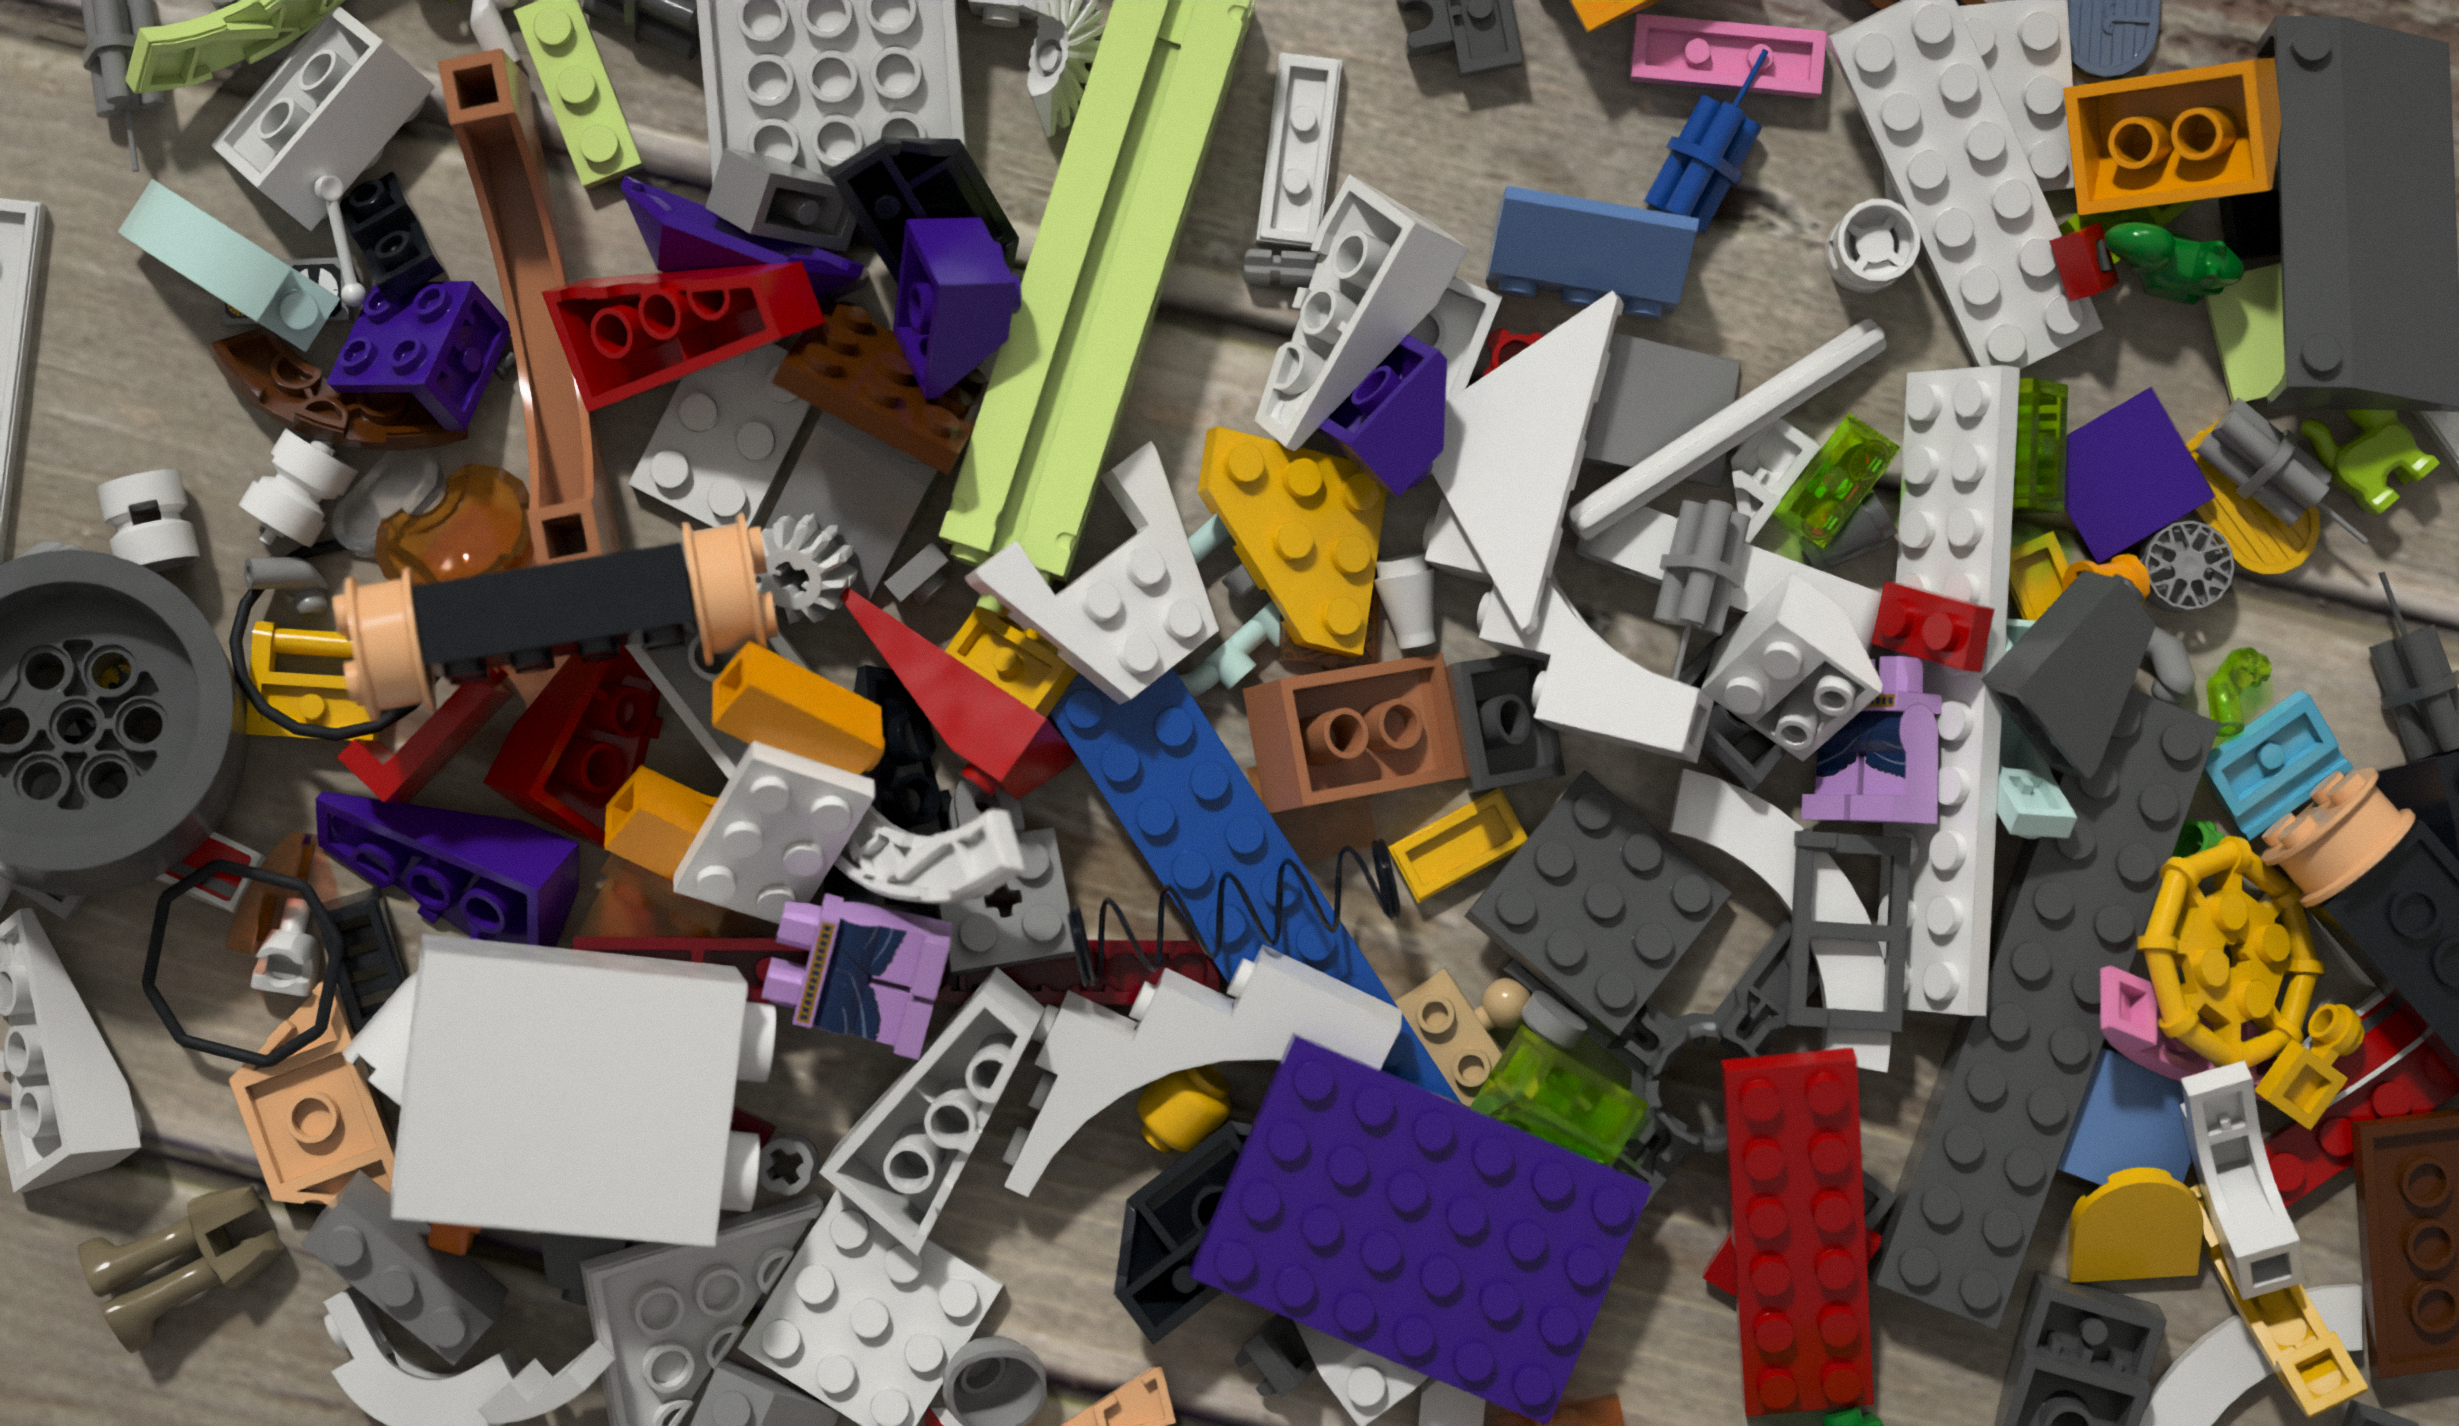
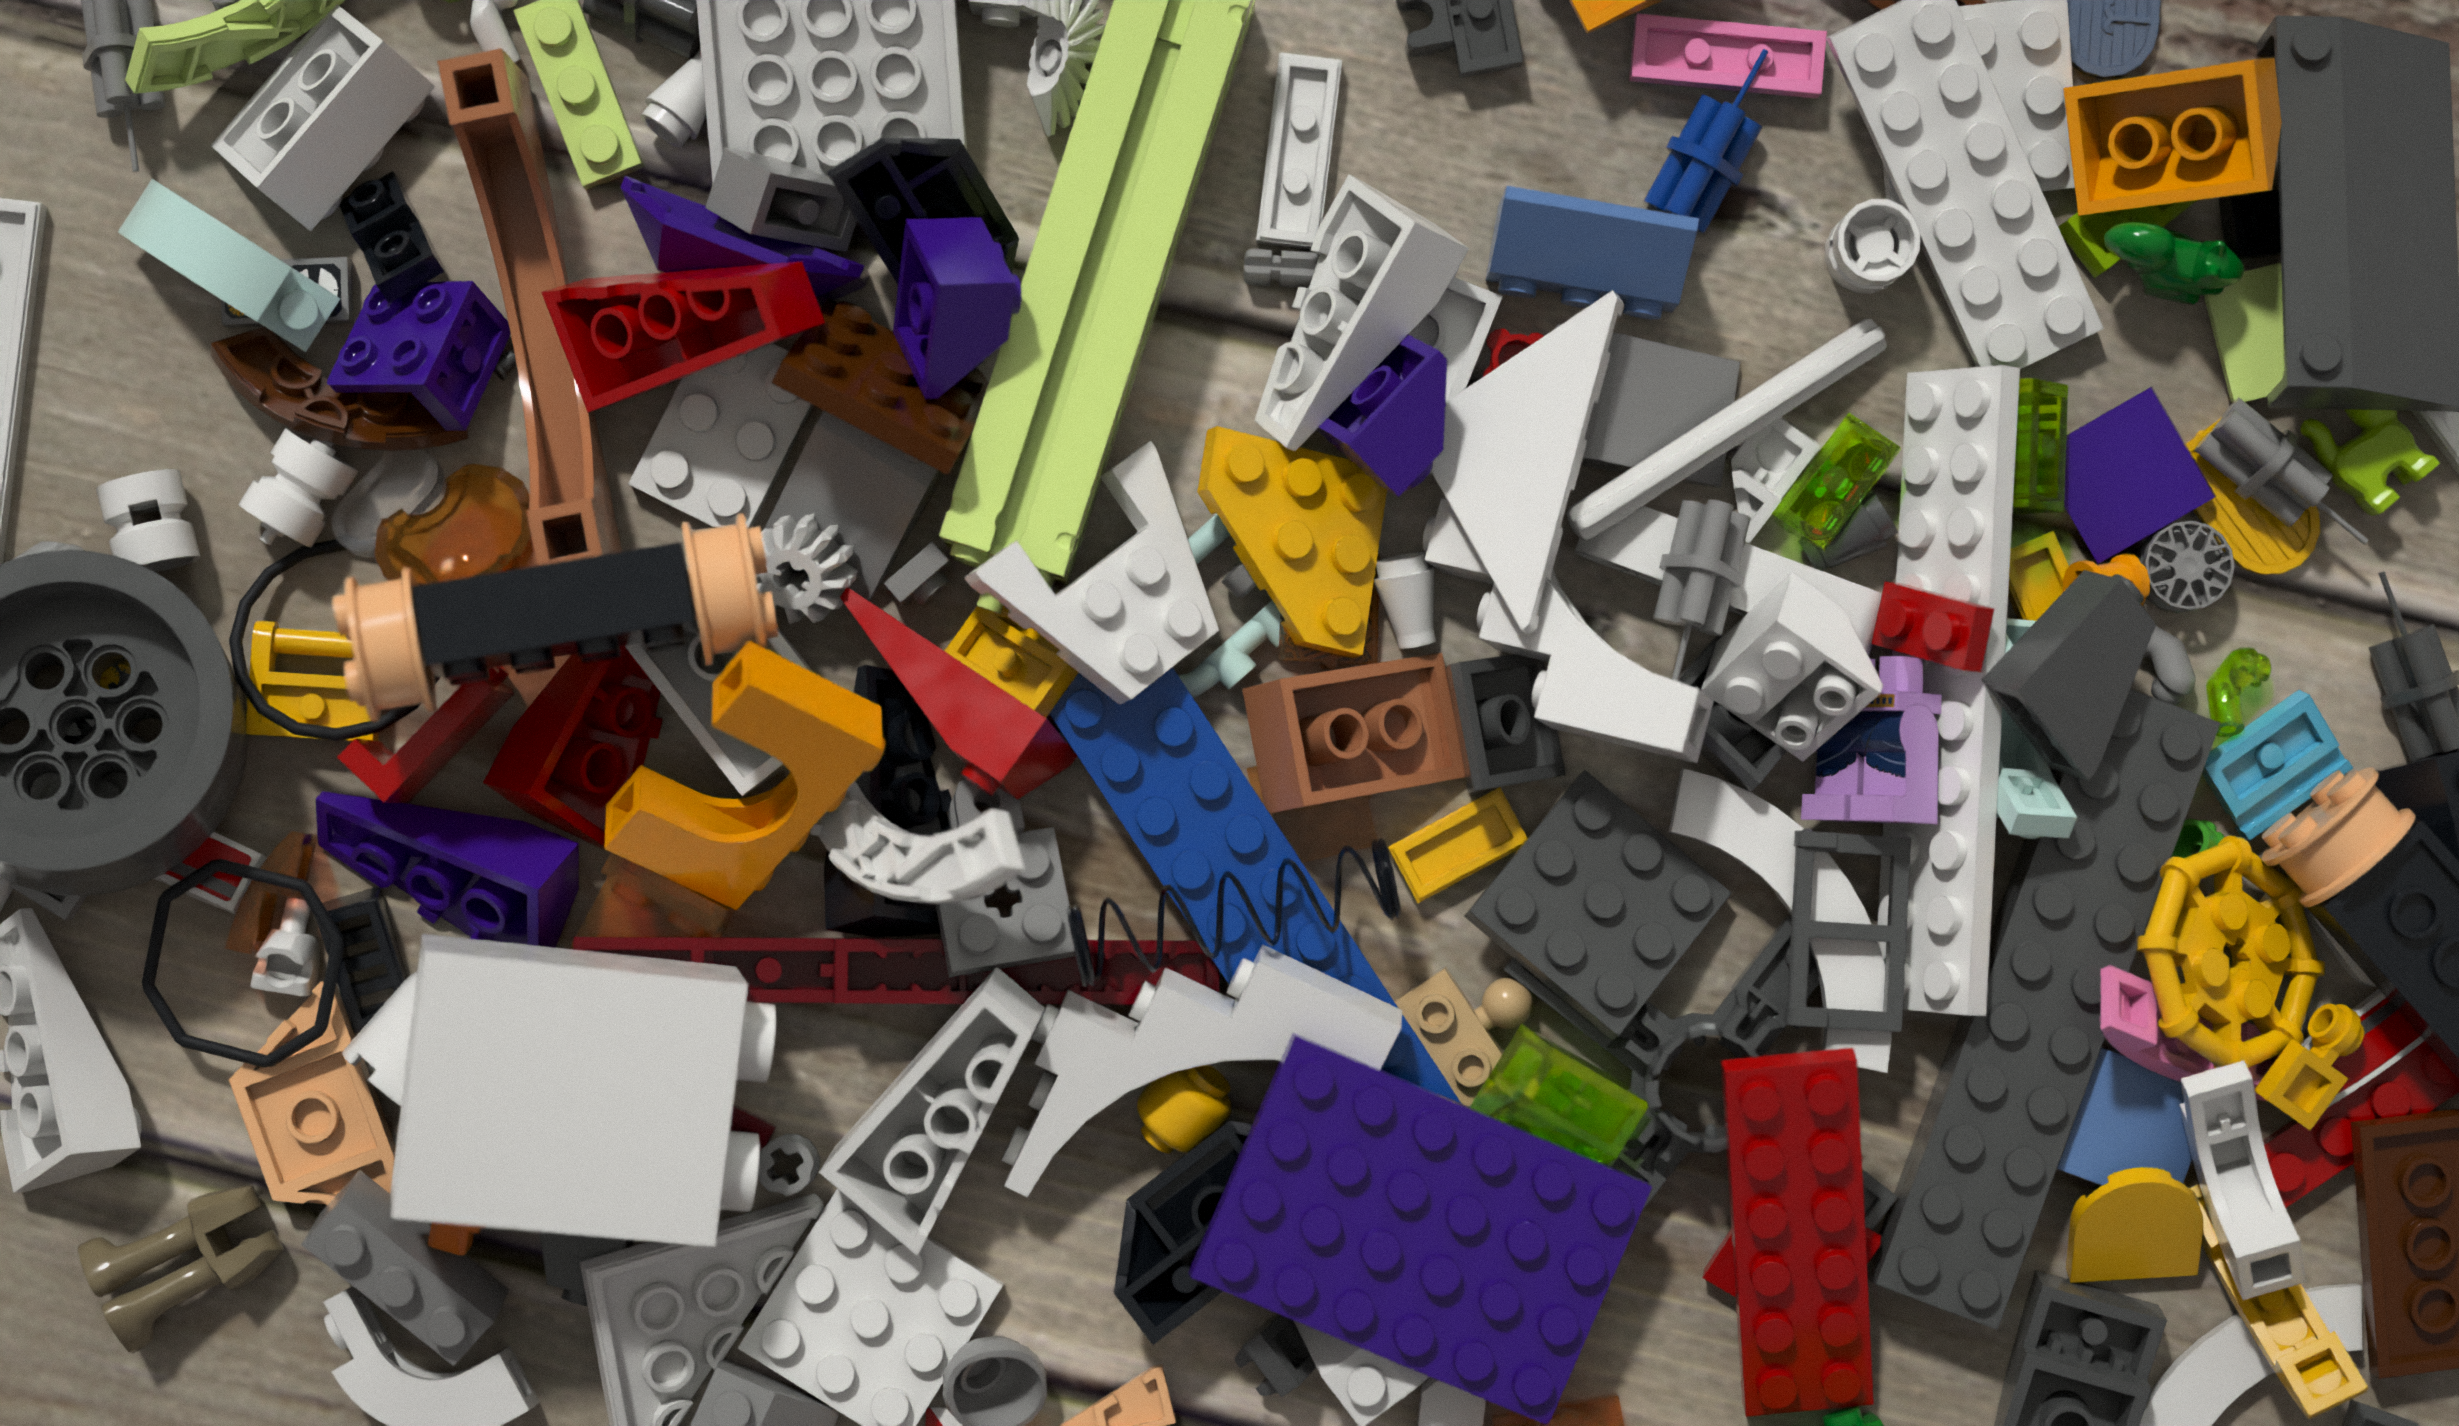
(295, 577): light grey arm -> none
(330, 189): white hinge -> none
(538, 1392): white slope -> none
(678, 105): none -> white cone
(773, 833): white plate -> none
(865, 970): lavender hips -> none
(1553, 1020): light grey tile -> none
(2084, 262): red slope -> none

